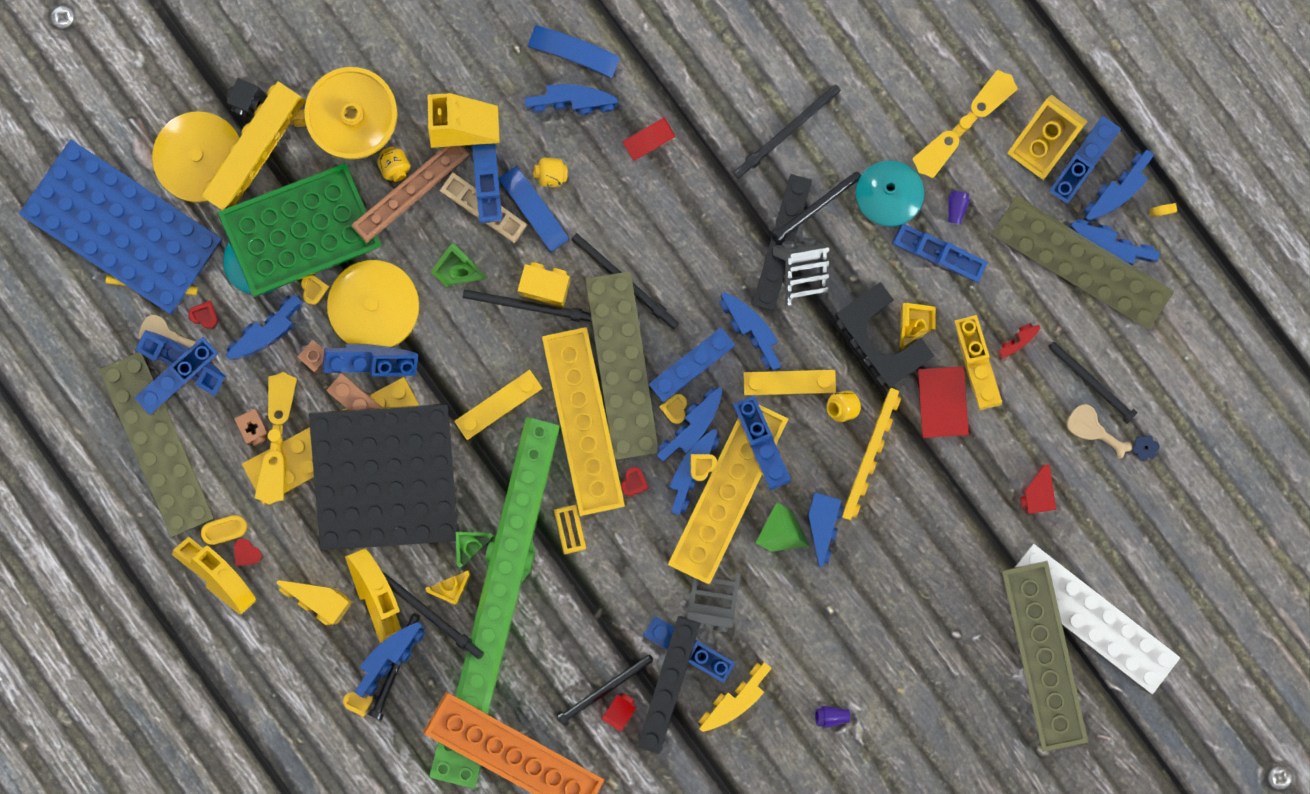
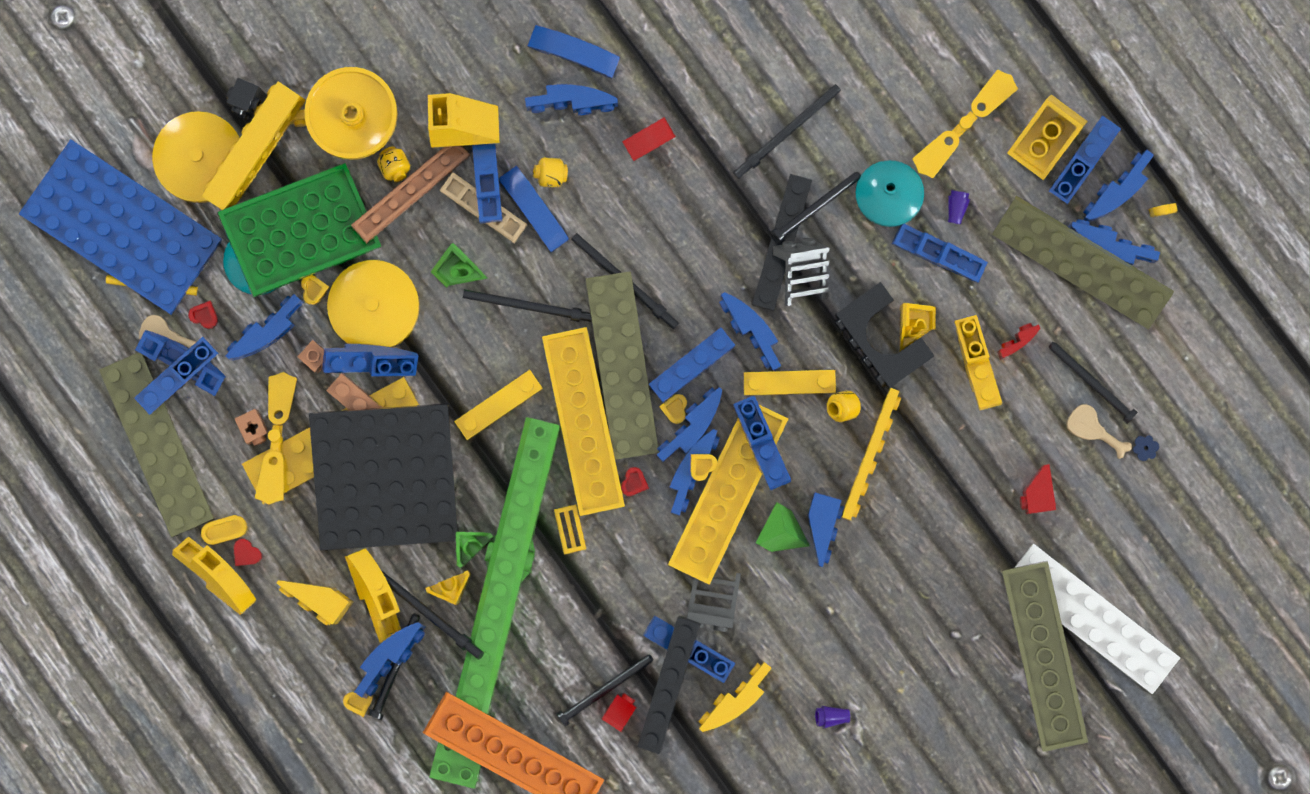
(544, 285): yellow brick -> none
(943, 402): red tile -> none

